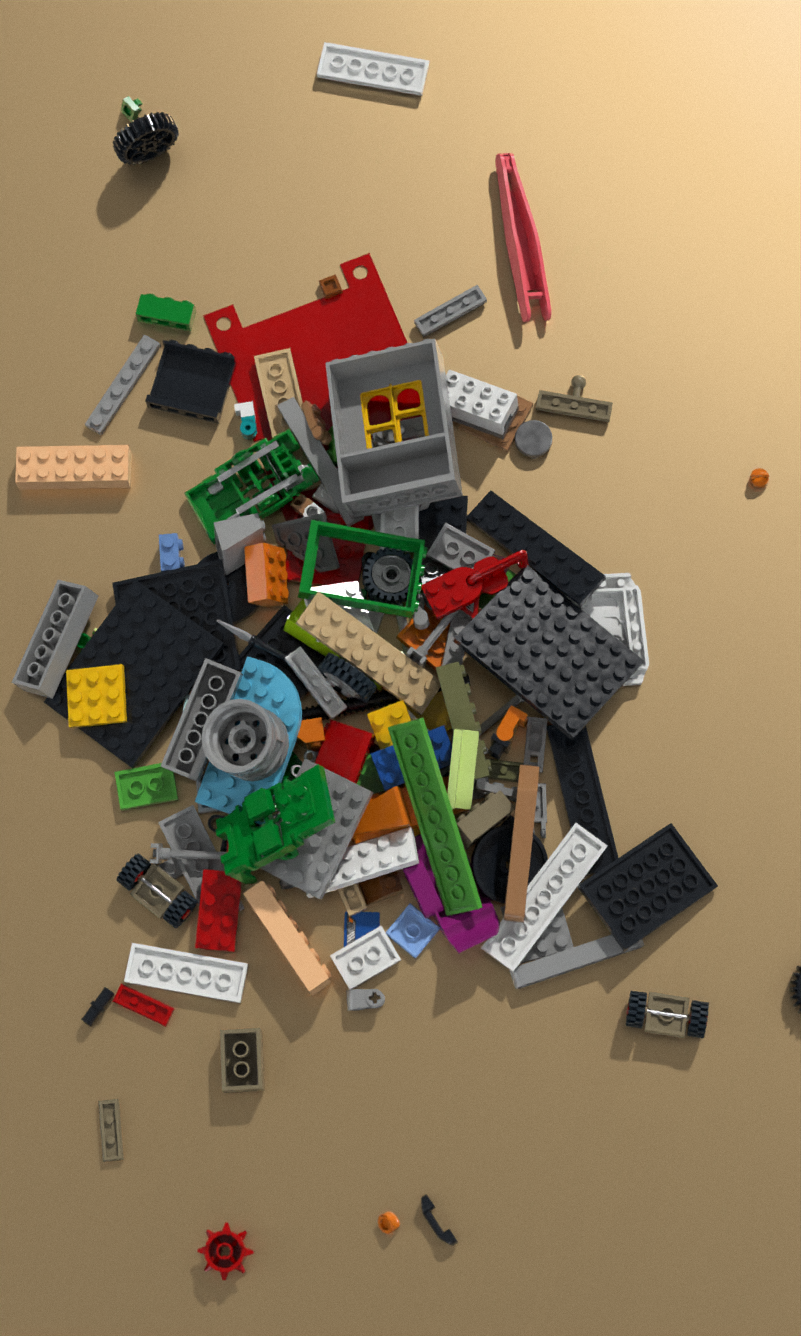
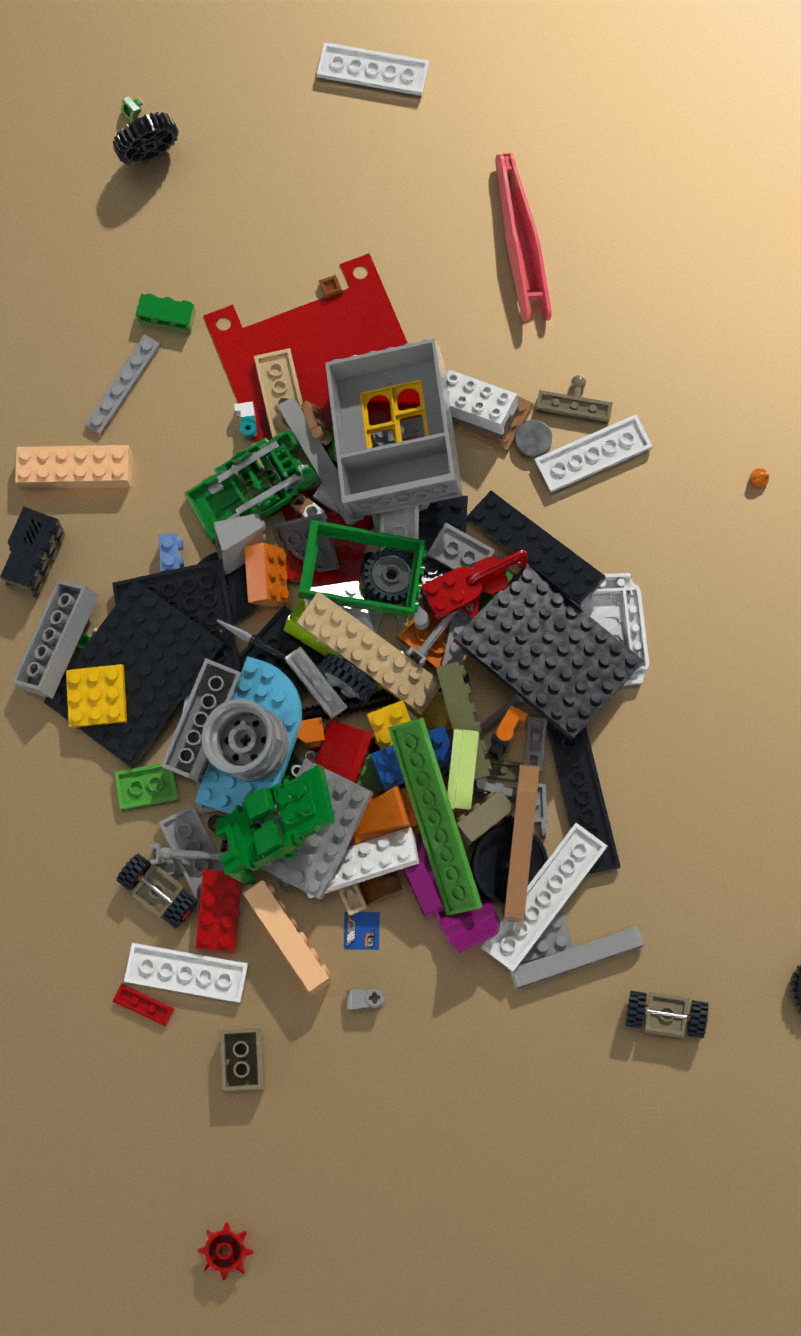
(31, 549): none -> black piece
(97, 1006): black pin -> none
(111, 1130): dark tan tile -> none
(192, 381): black panel -> none
(365, 958): white plate -> none
(388, 1222): orange tile -> none
(412, 931): light blue tile -> none
(447, 1236): black bar -> none
(450, 311): light grey plate -> none
(593, 453): none -> white plate
(647, 886): black plate -> none

